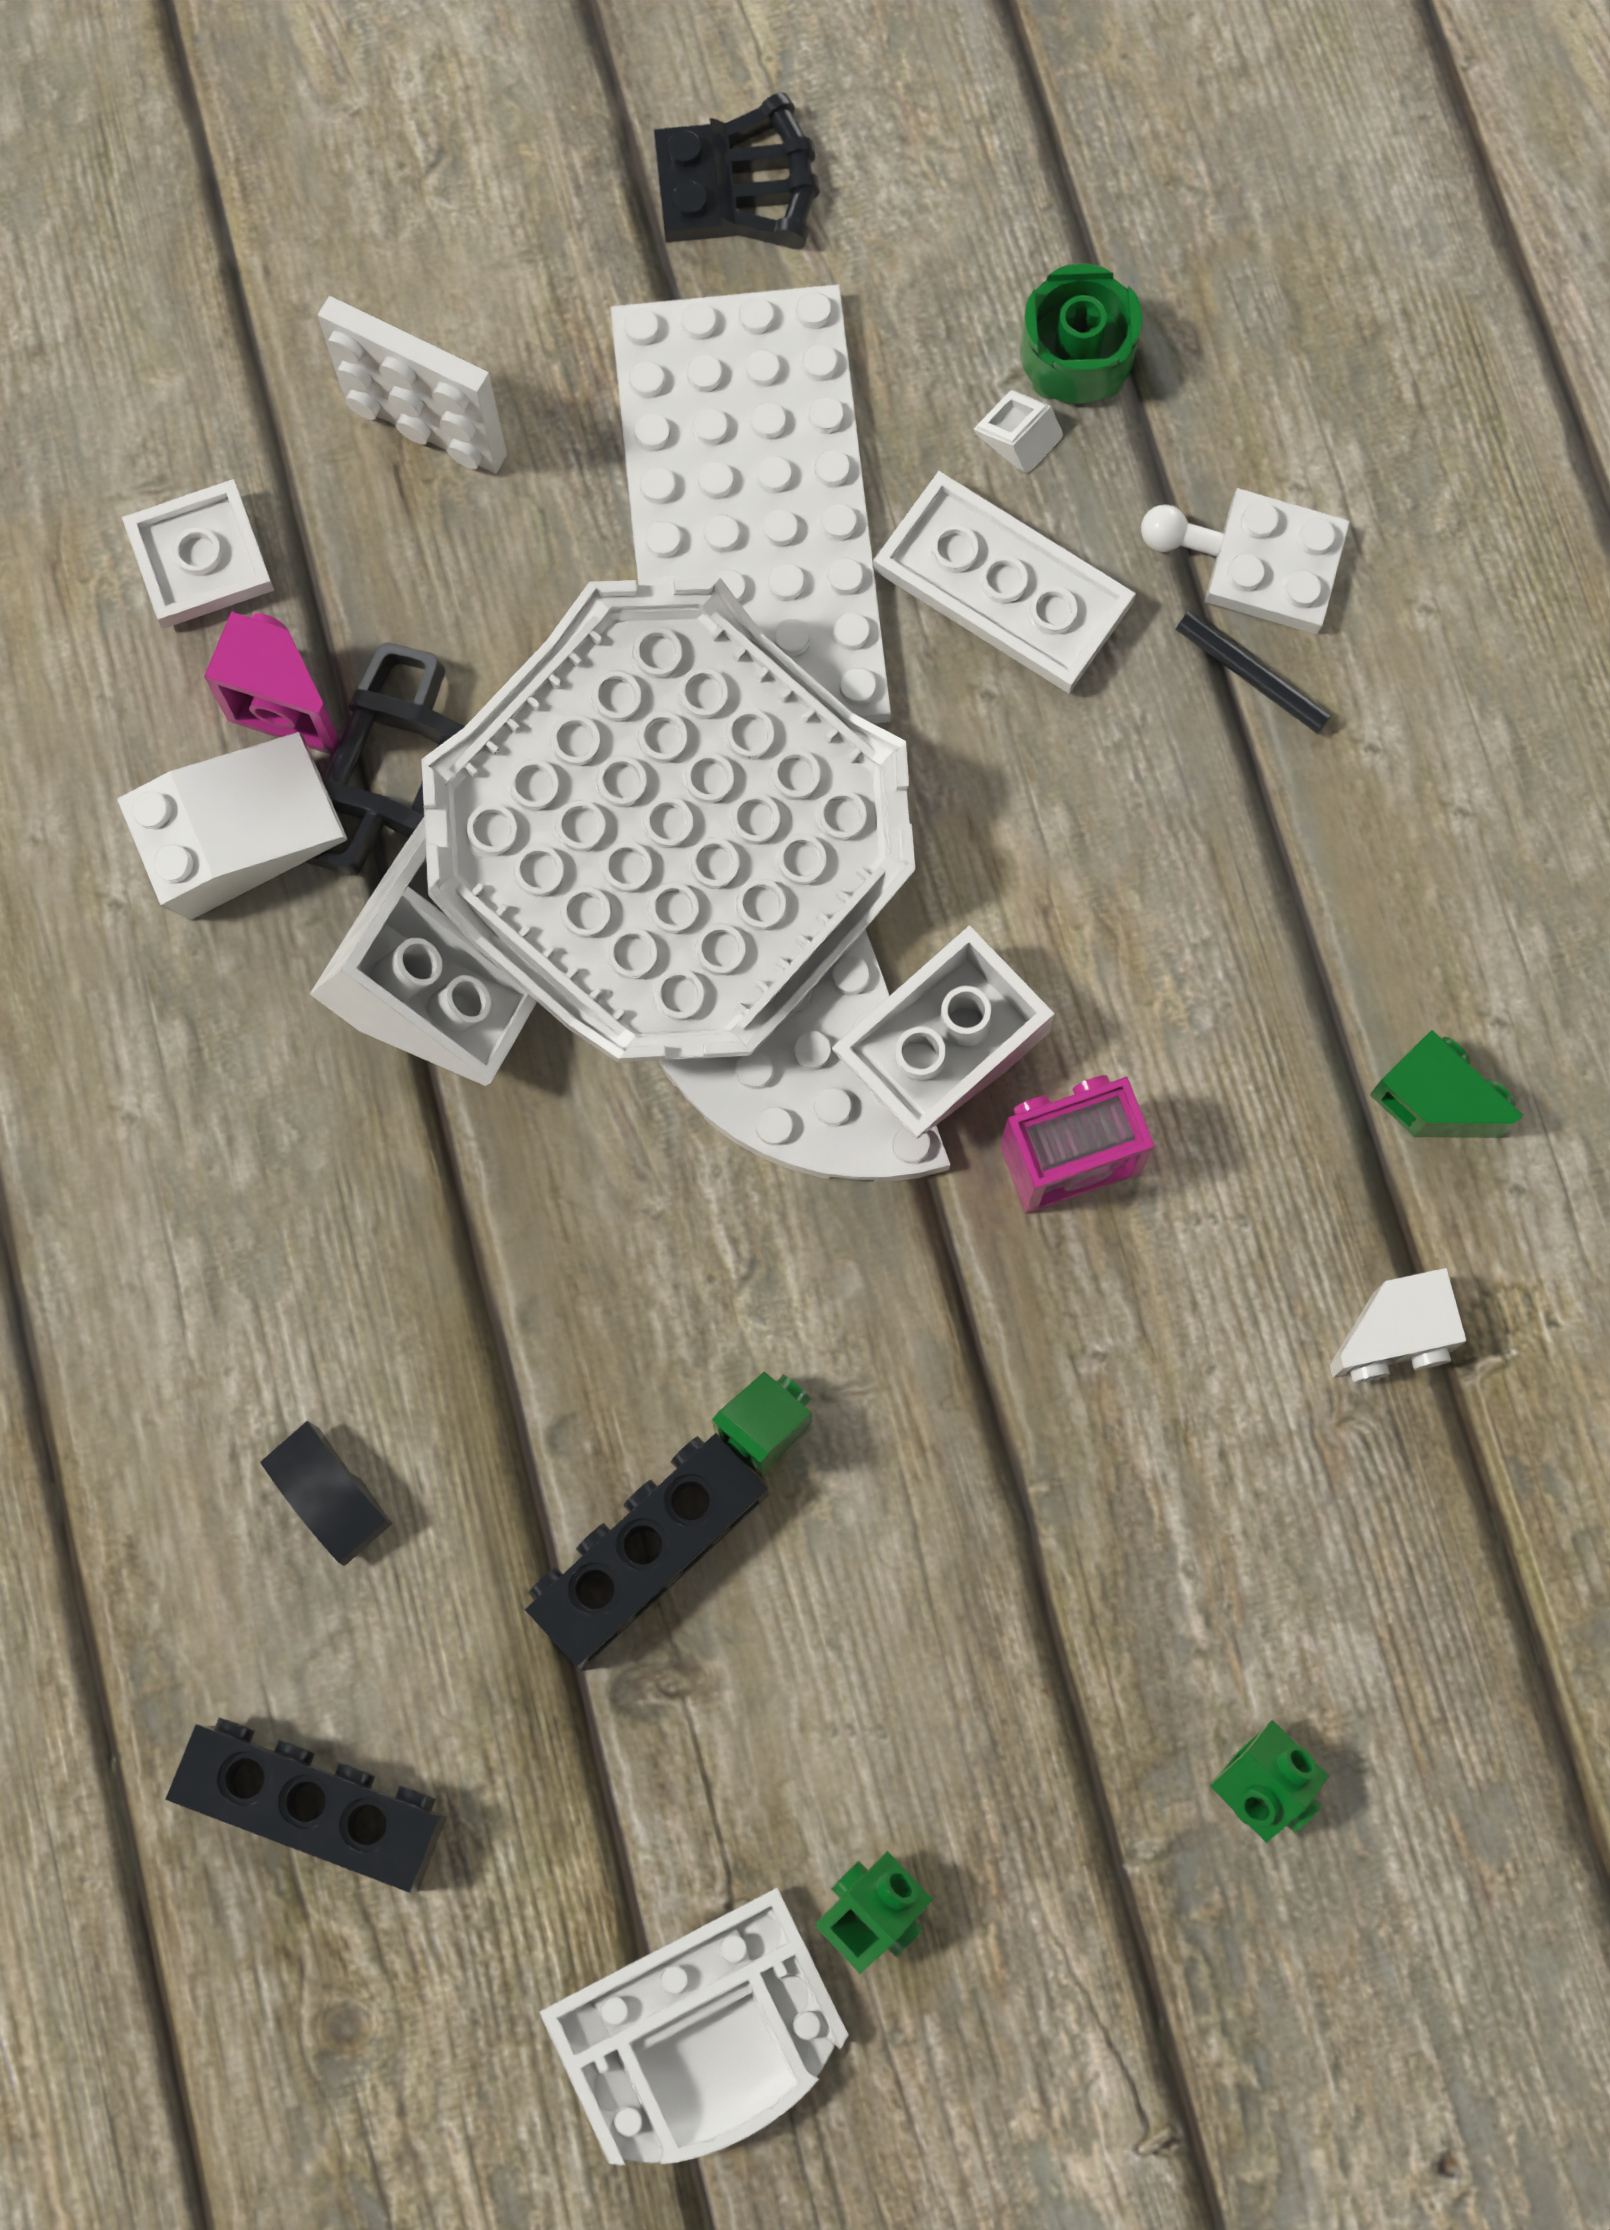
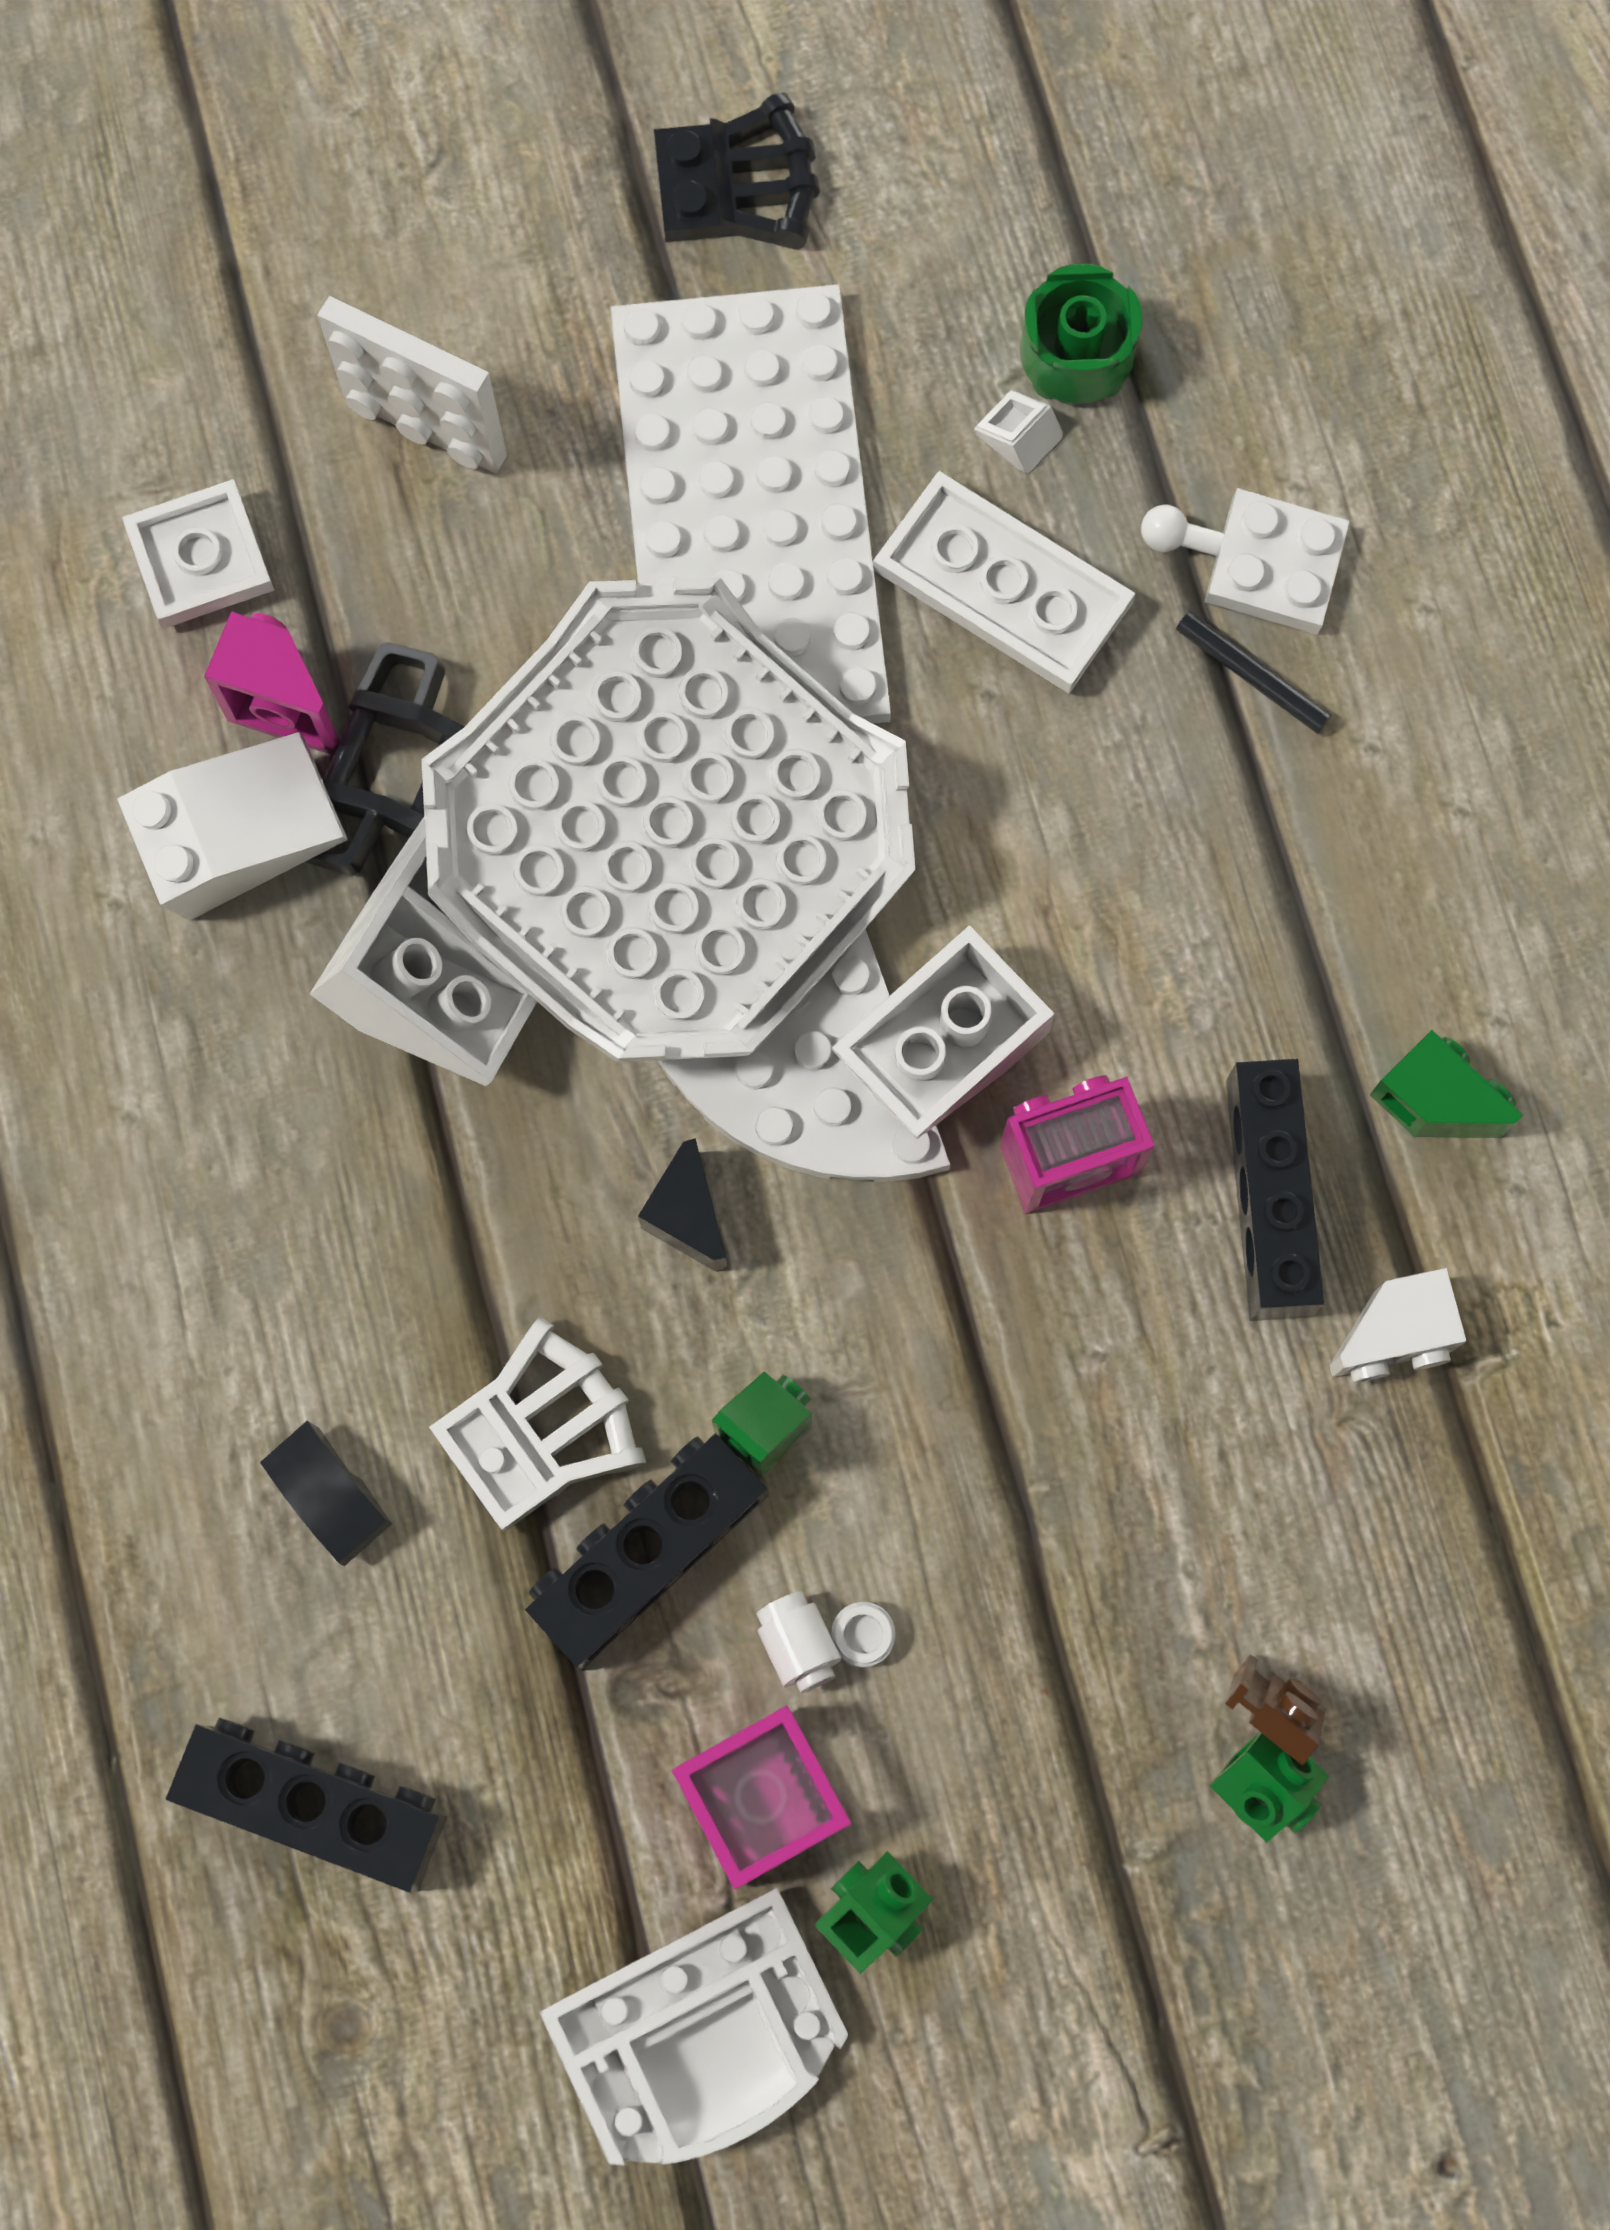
(502, 1452): none -> white plate
(683, 1211): none -> black slope
(761, 1797): none -> clear piece
(798, 1642): none -> white brick
(863, 1634): none -> white tile
(1274, 1190): none -> black brick
(1279, 1709): none -> reddish brown plate

